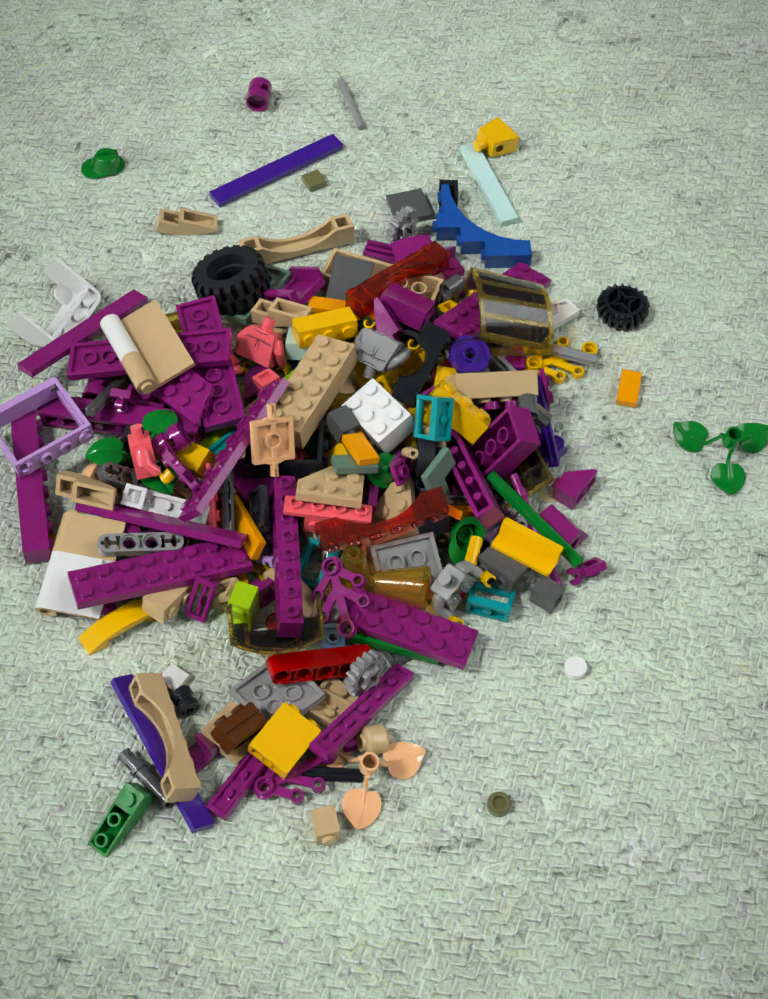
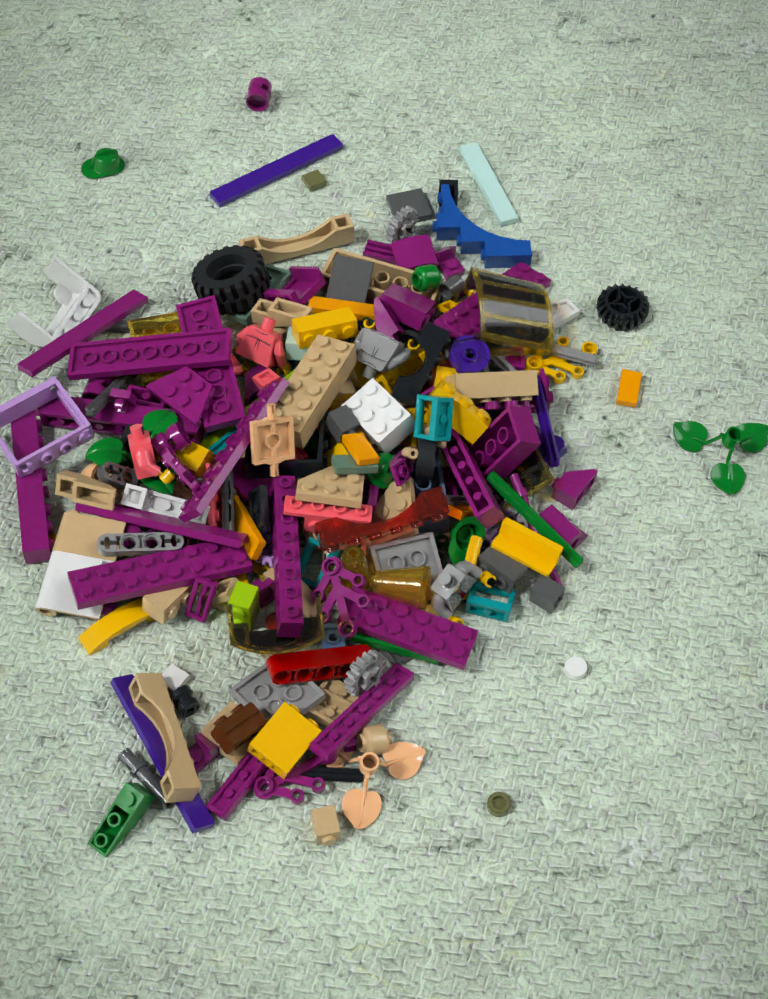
(147, 347): tan door -> none
(185, 222): tan slope -> none
(352, 107): light grey bar -> none
(424, 262): clear red arch -> none
(426, 277): none -> green head
(437, 471): sand green tile -> none
(496, 138): yellow torso -> none
(540, 415): dark grey piece -> none
(588, 568): magenta plate -> none

